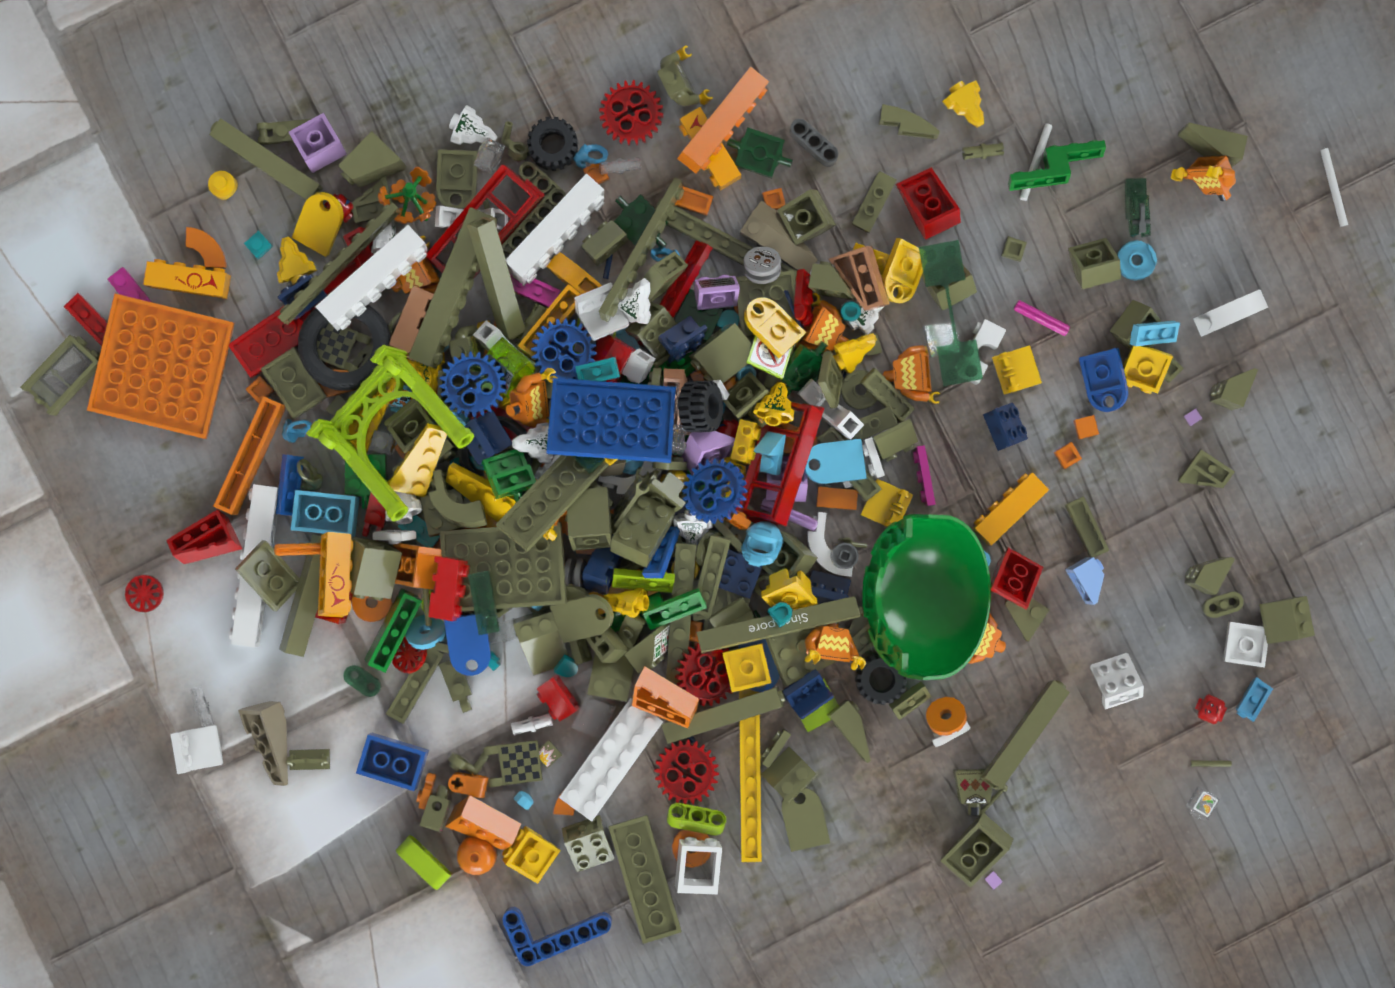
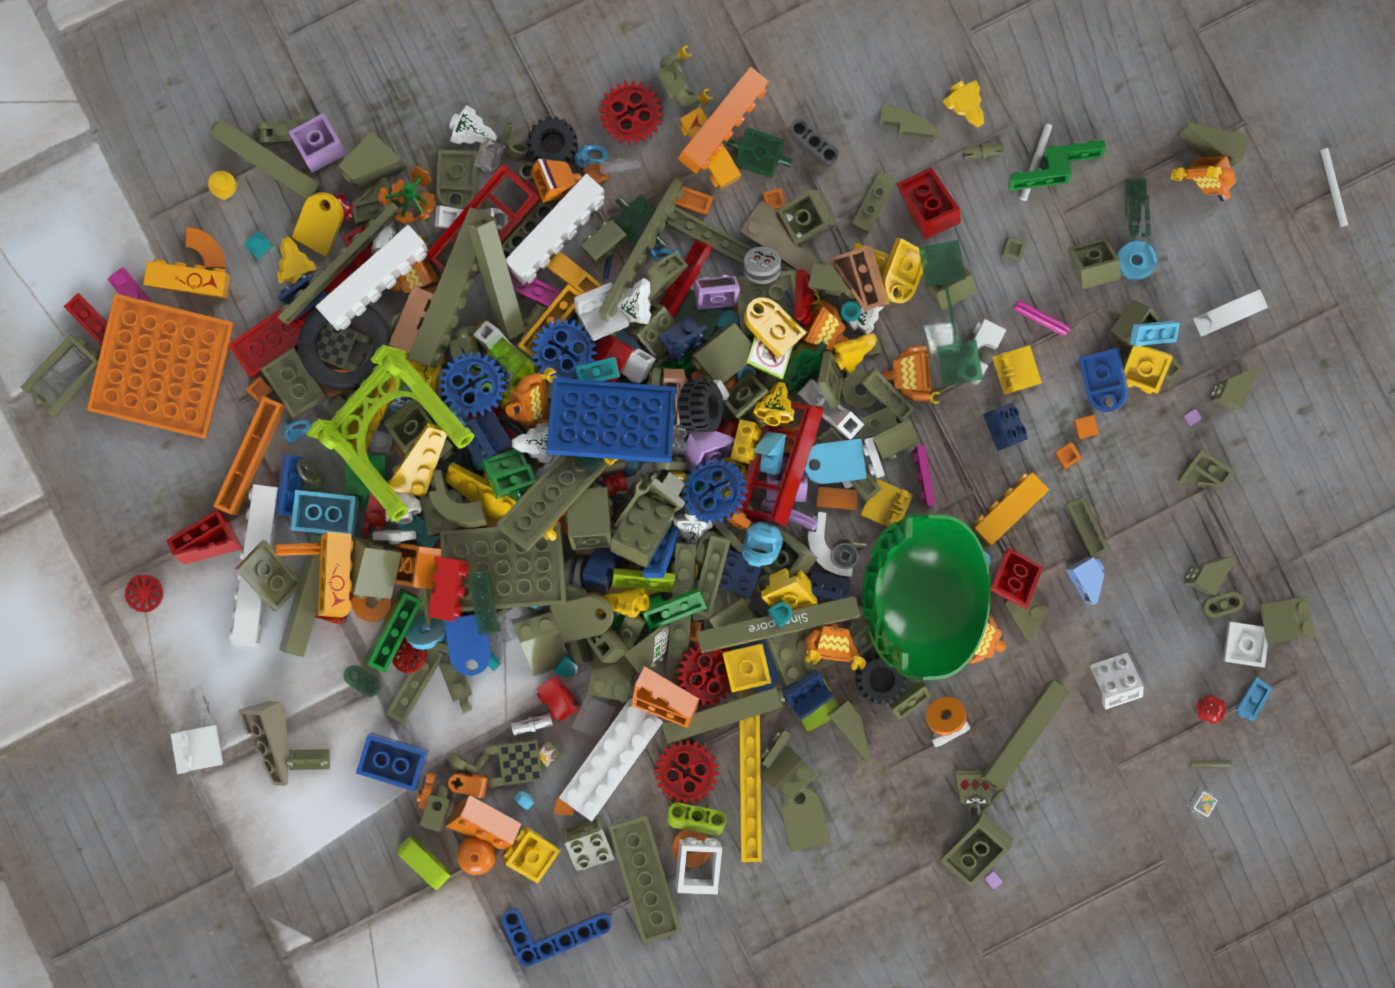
(553, 179): none -> orange torso
(615, 483): none -> red wheel

